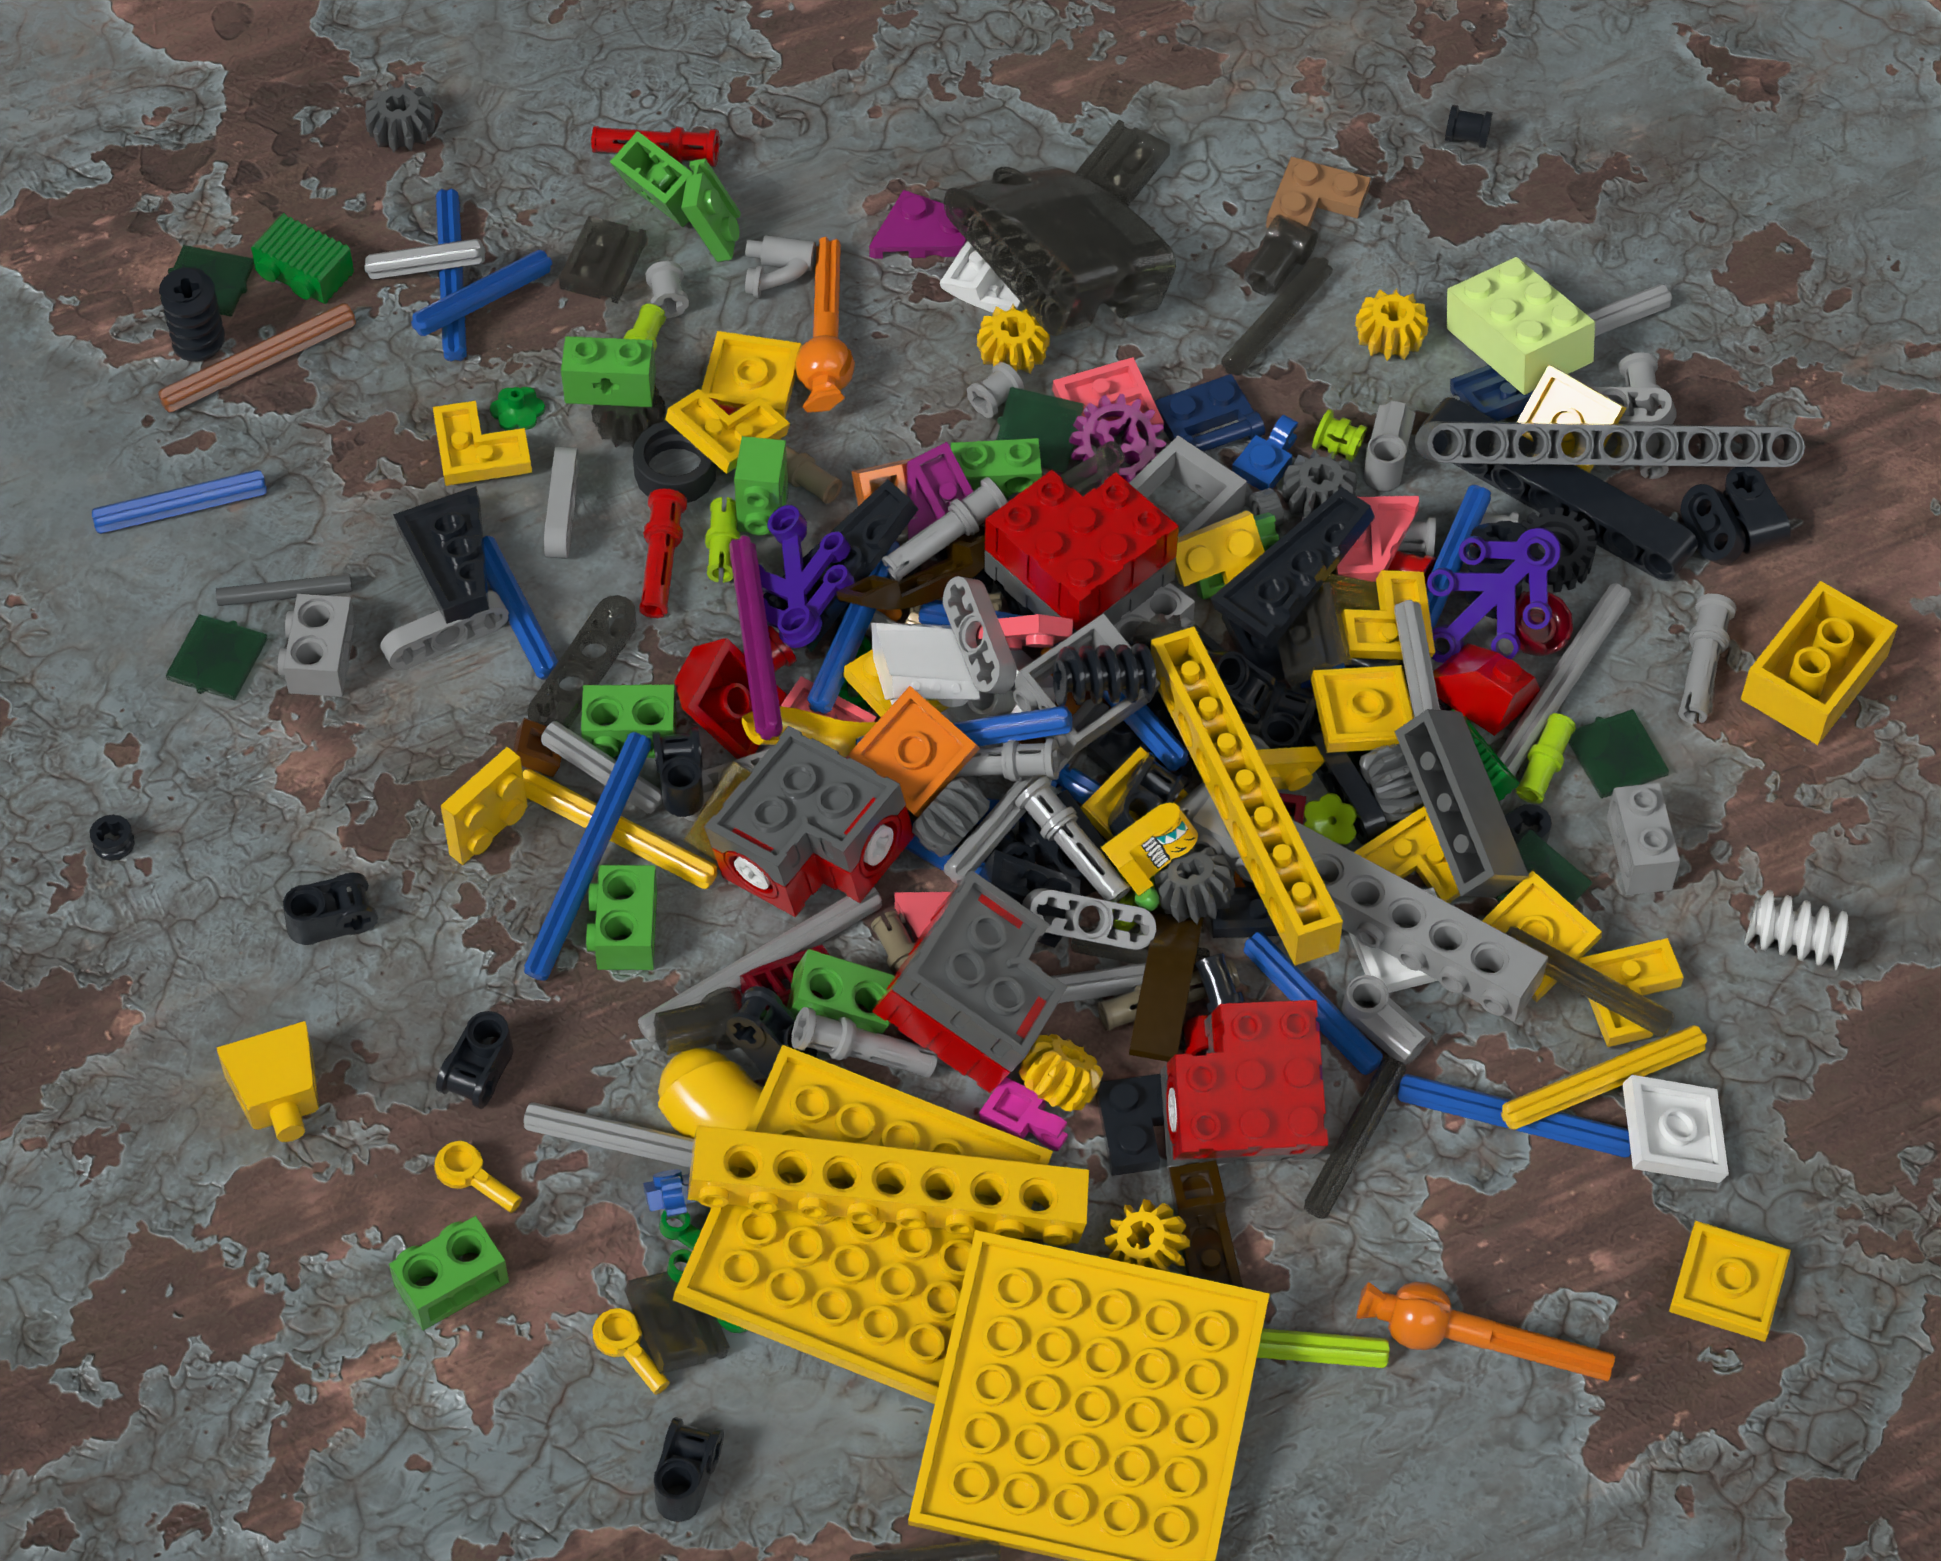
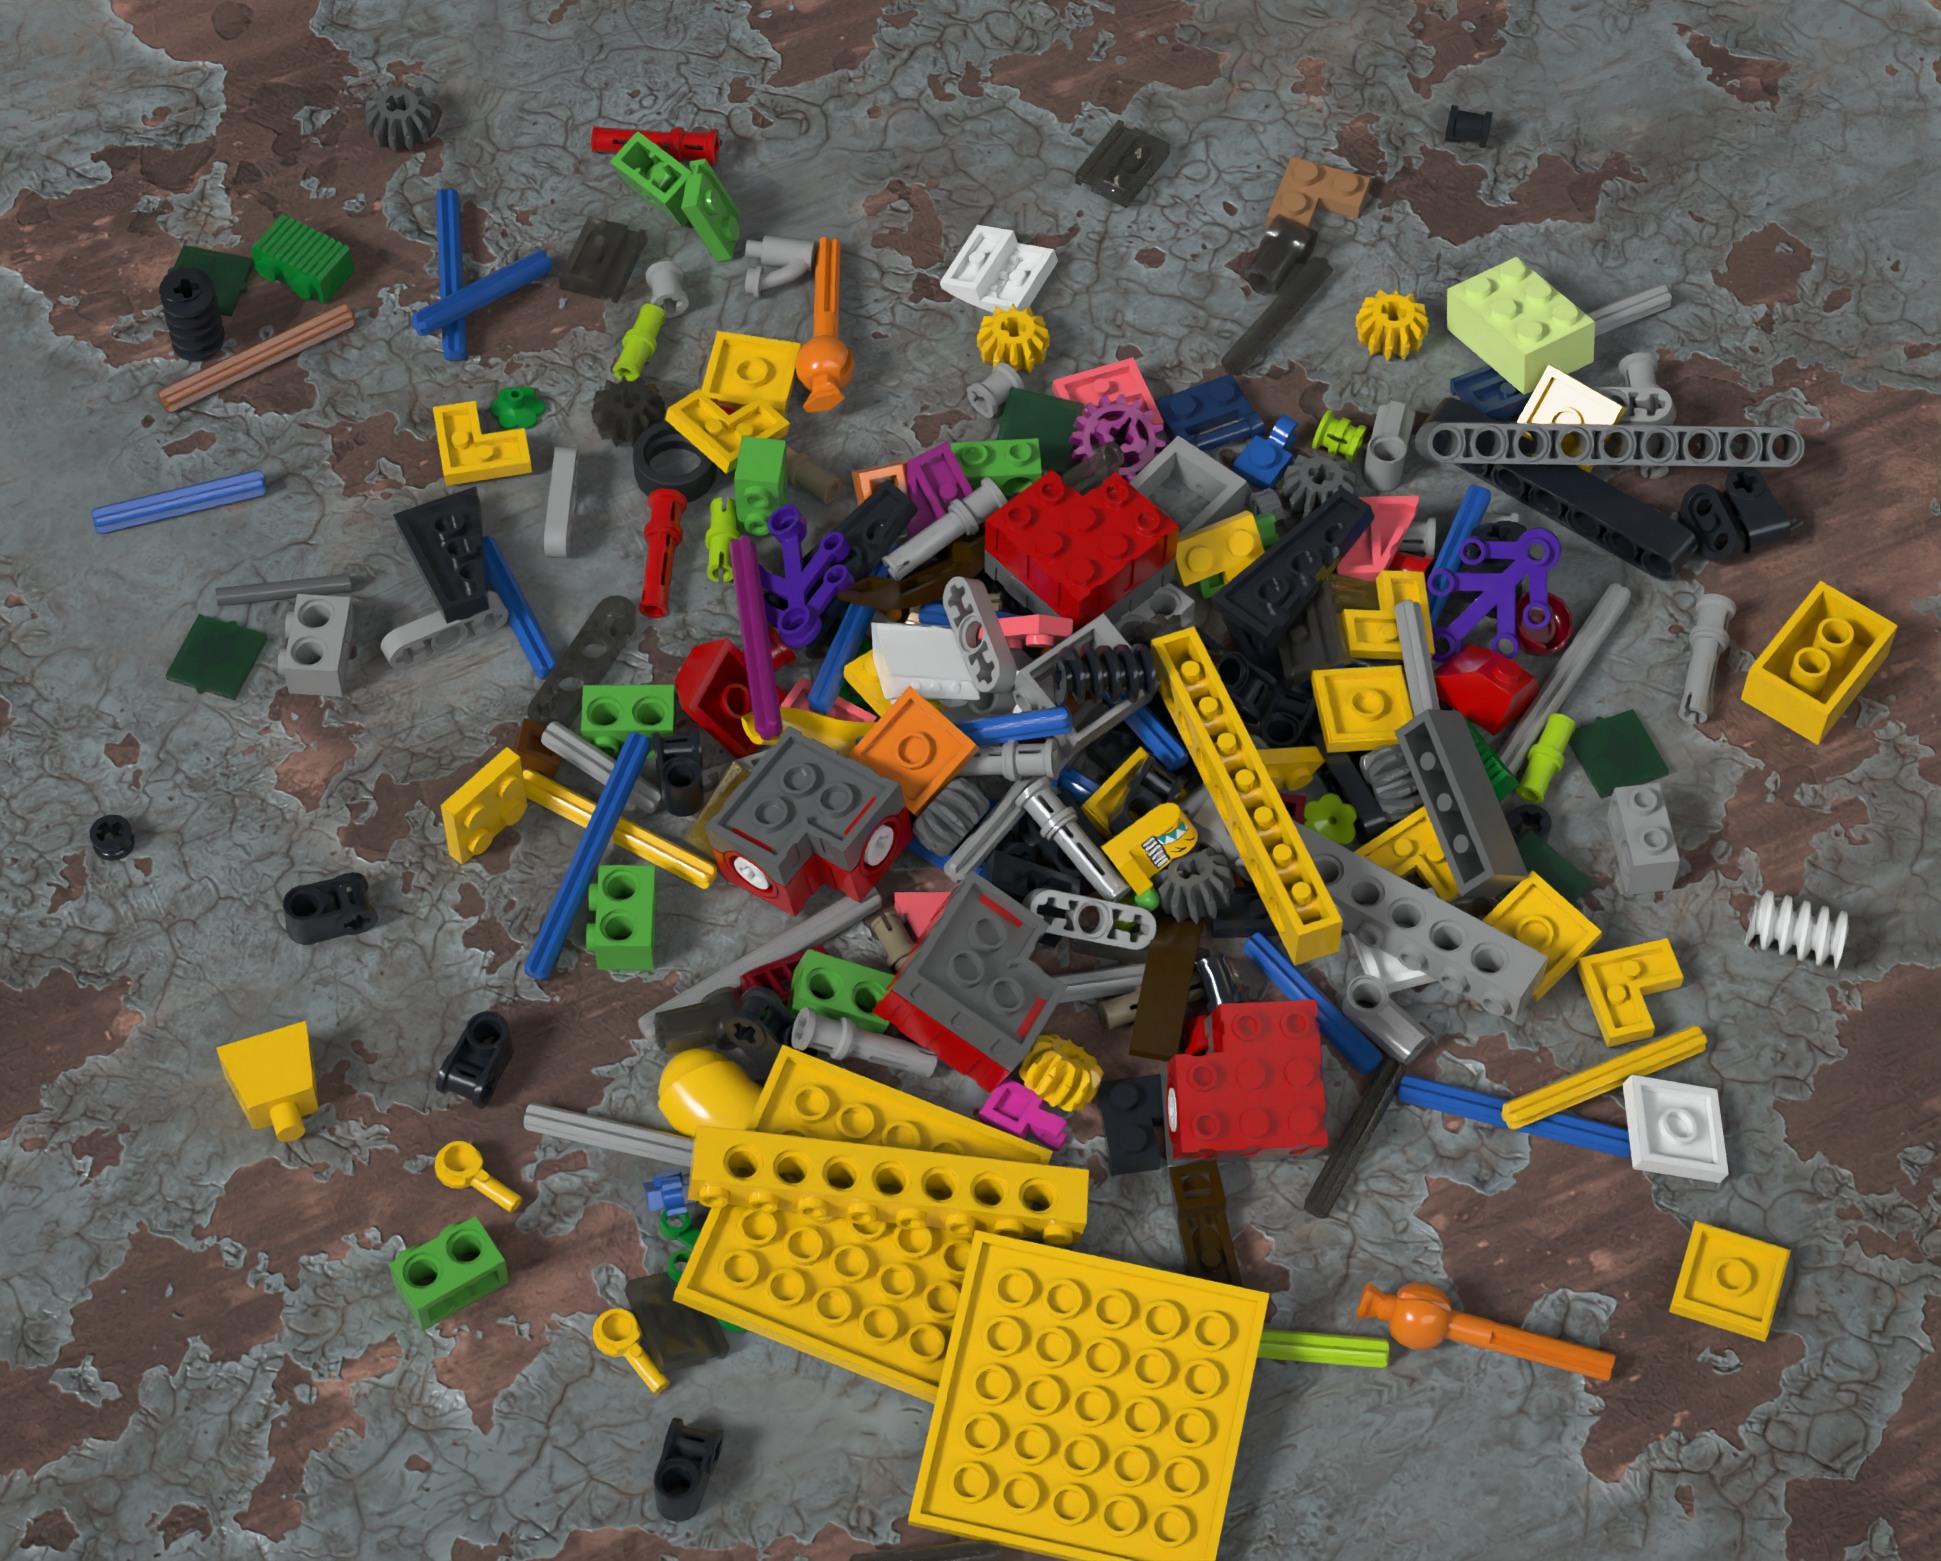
(425, 259): light grey axle -> none
(608, 371): bright green brick -> none
(917, 227): magenta wing -> none
(1063, 245): clear smoke panel -> none
(1163, 1233): yellow gear -> none
(1573, 536): black tyre -> none
(1599, 986): clear smoke axle -> none

